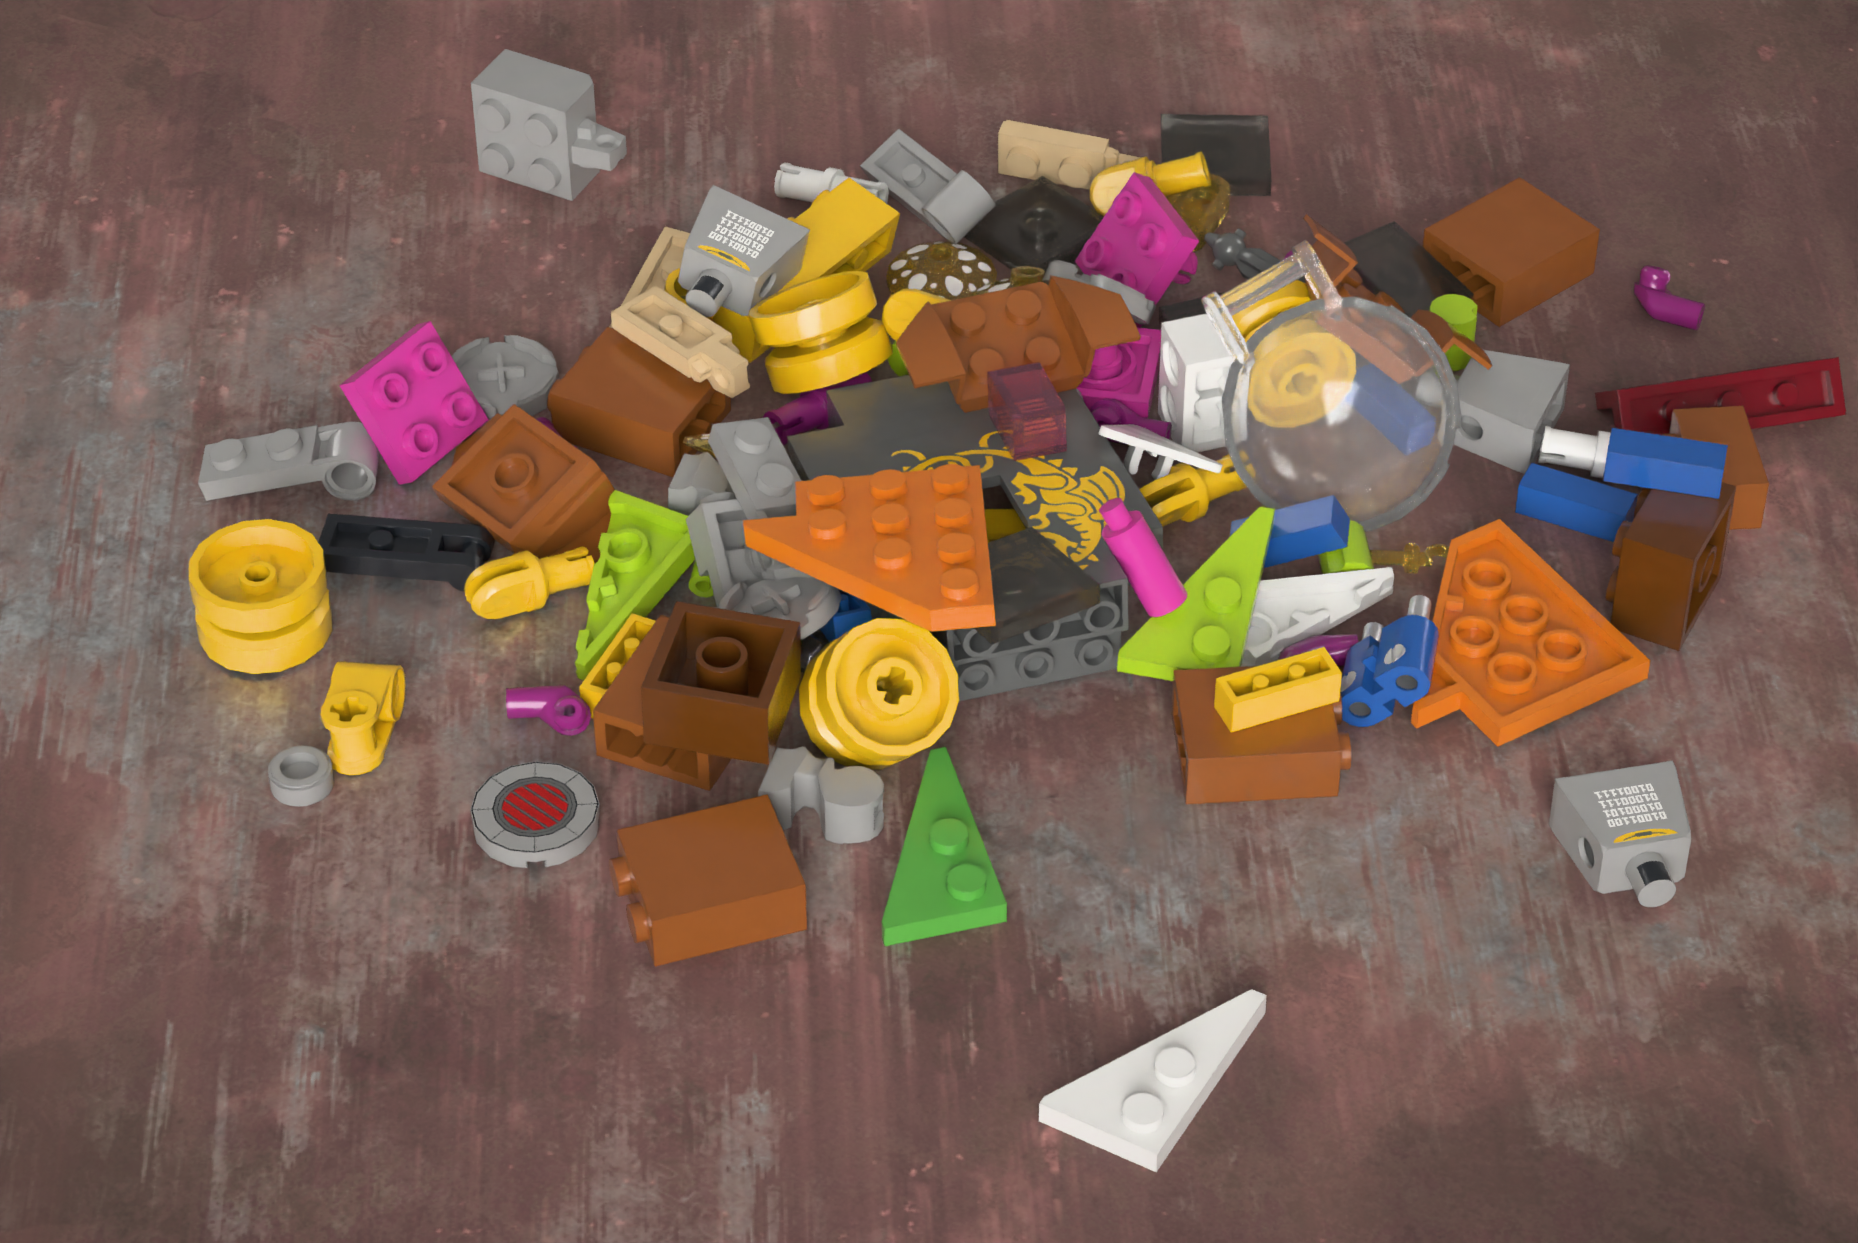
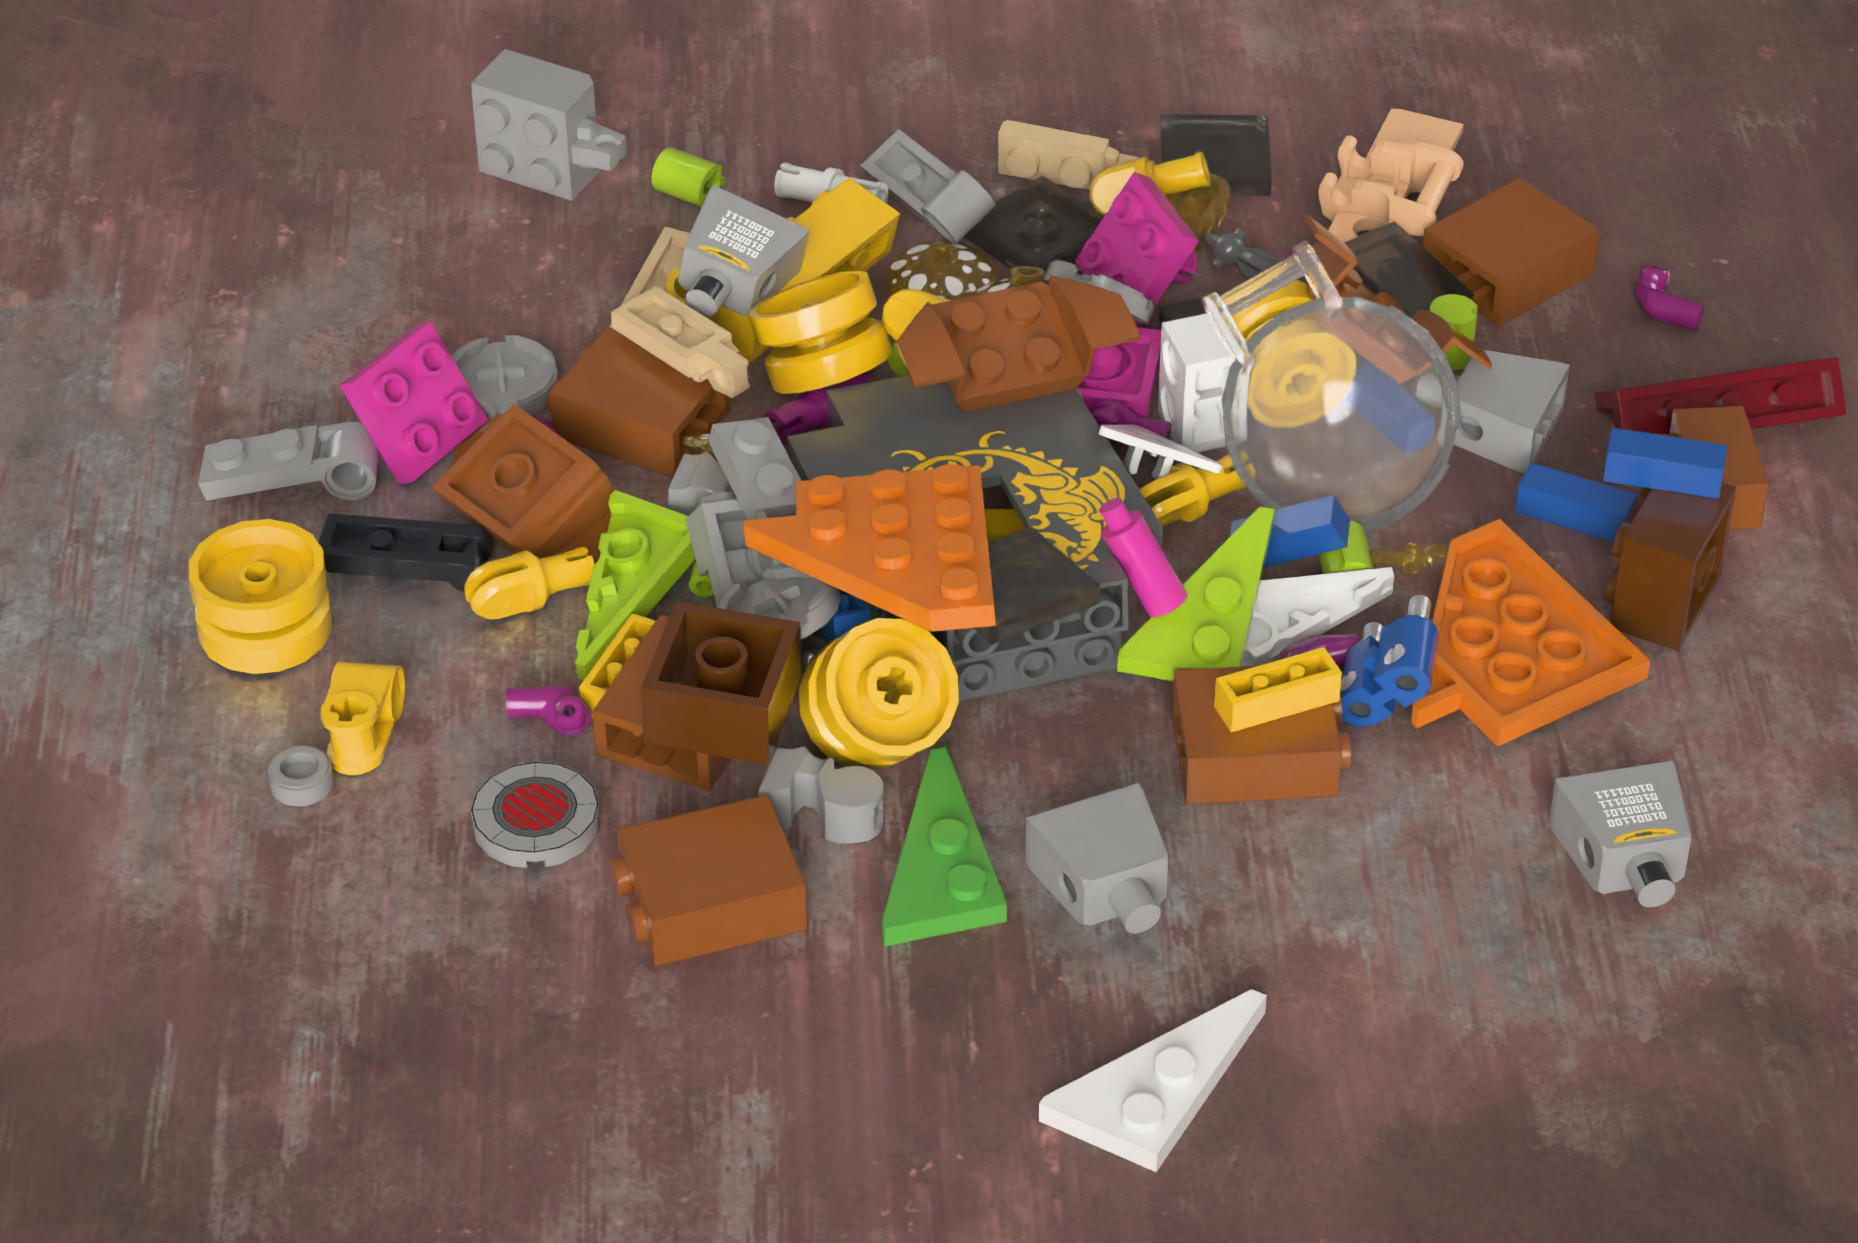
(685, 175): none -> lime piece
(1027, 411): clear pink piece -> none
(1102, 858): none -> light grey torso
(1406, 158): none -> light nougat piece
(1575, 450): white pin -> none

